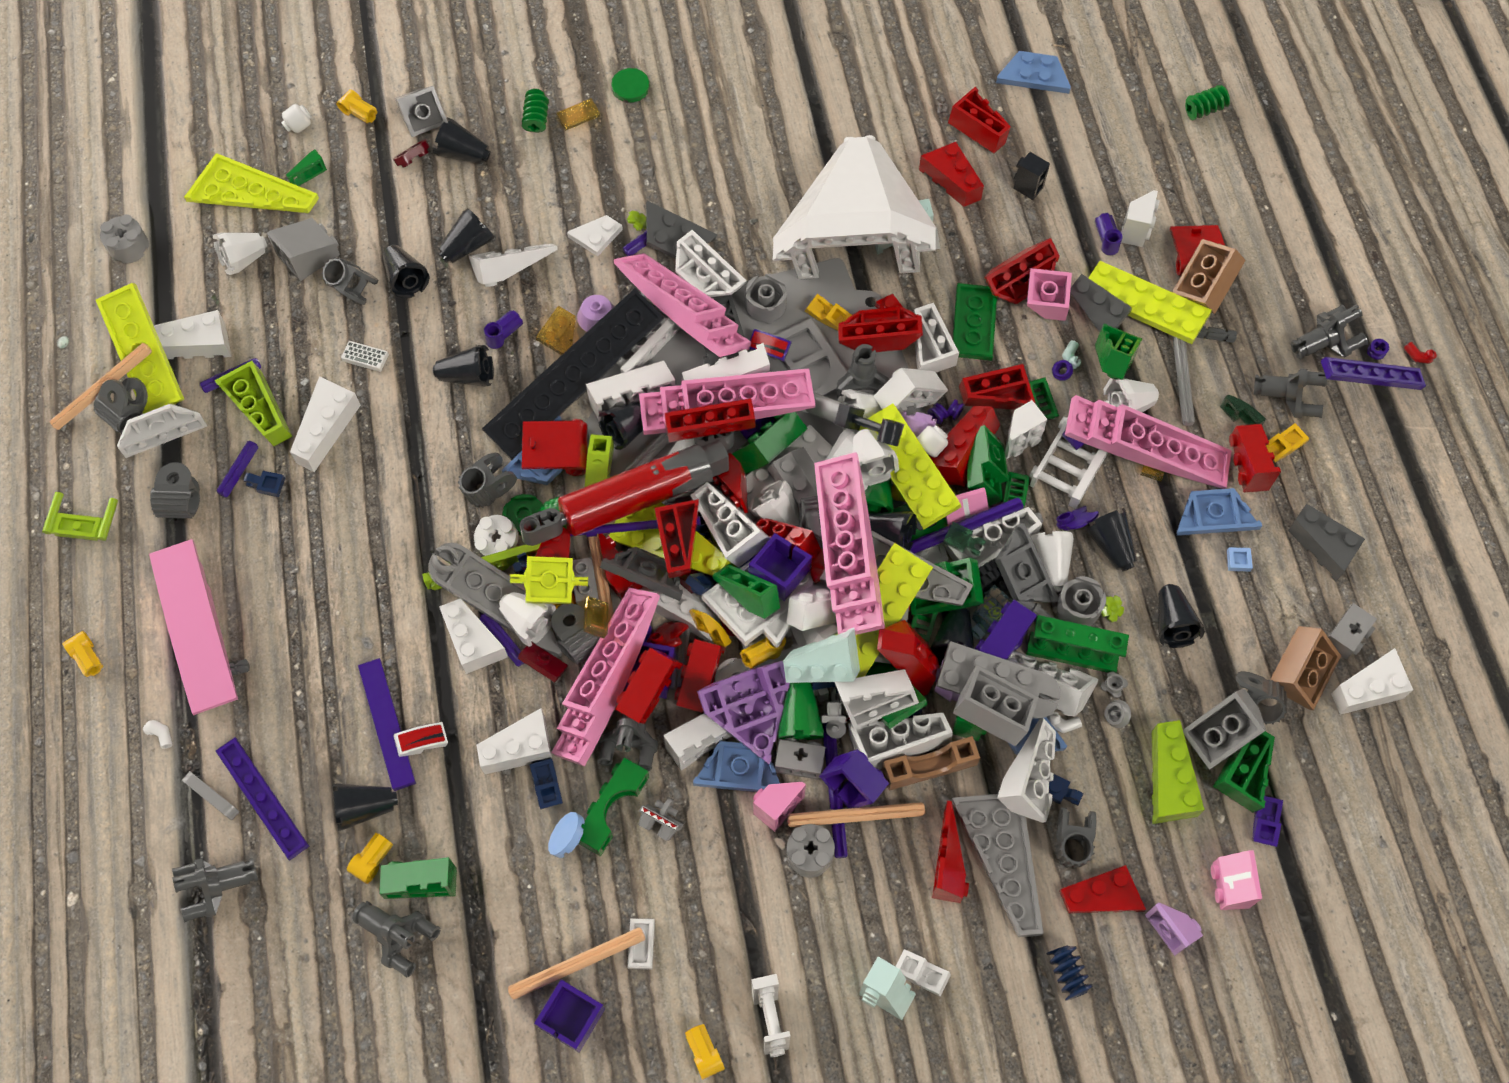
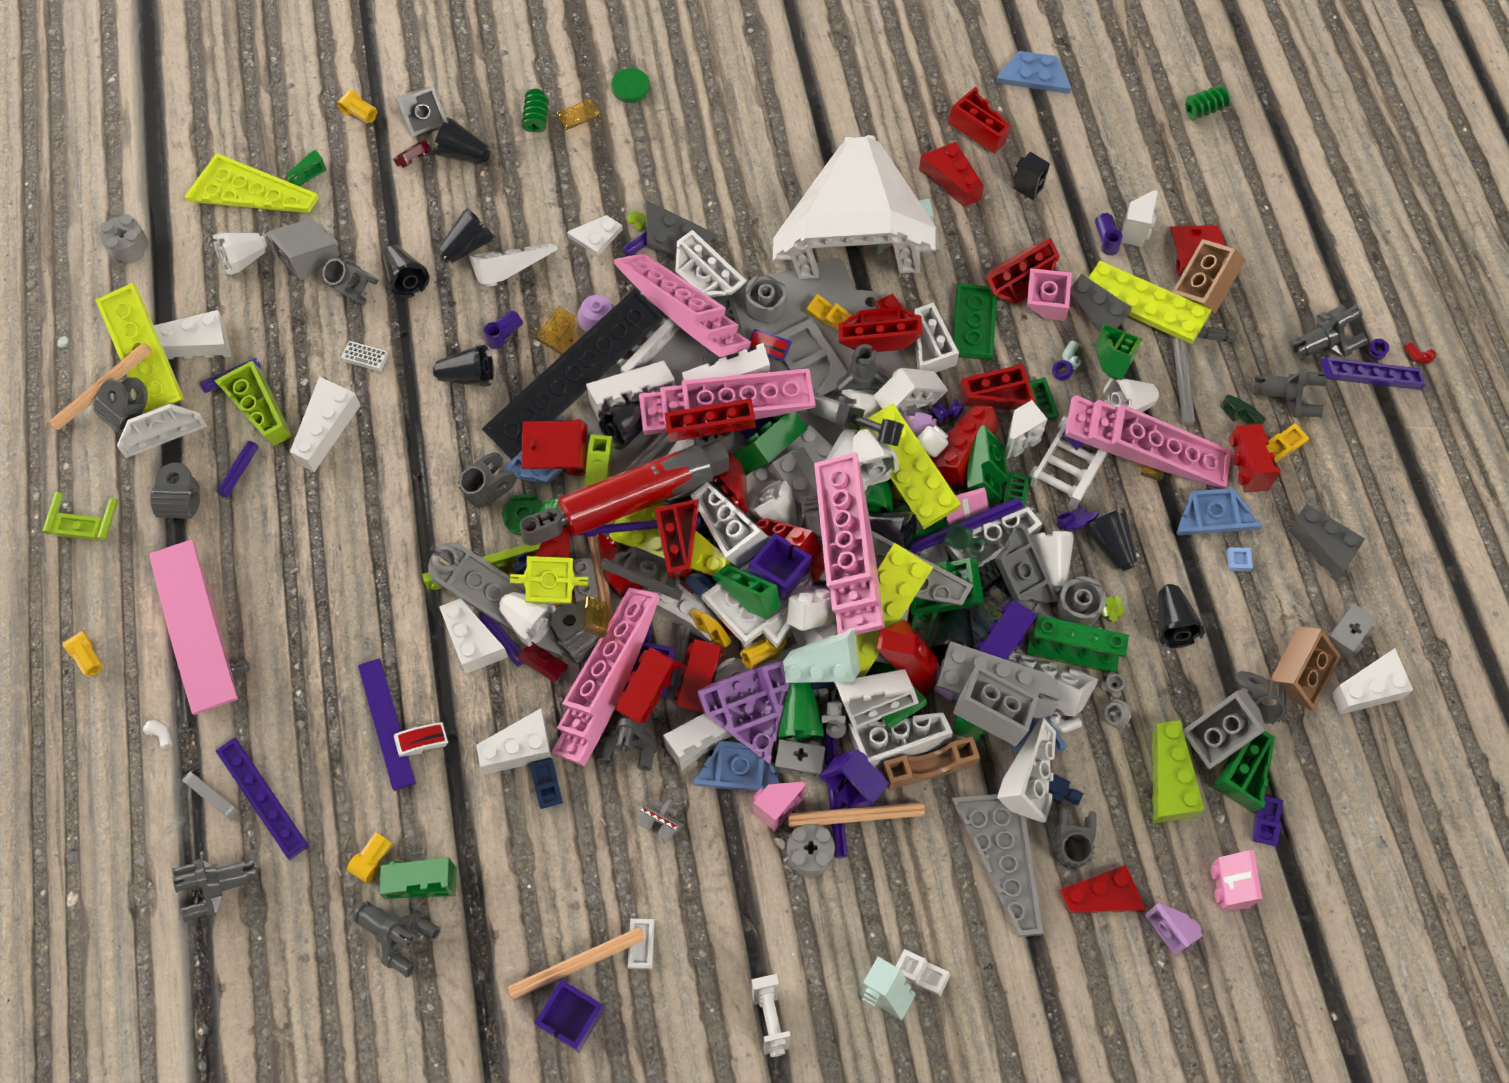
(266, 484): dark blue plate -> none
(296, 118): white head -> none
(361, 803): black cone -> none
(488, 527): white plate -> none
(566, 835): light blue tile -> none
(627, 780): green arch -> none
(668, 634): red plate -> none
(706, 1057): yellow piece -> none
(950, 869): red wedge -> none
(1070, 971): dark blue piece -> none

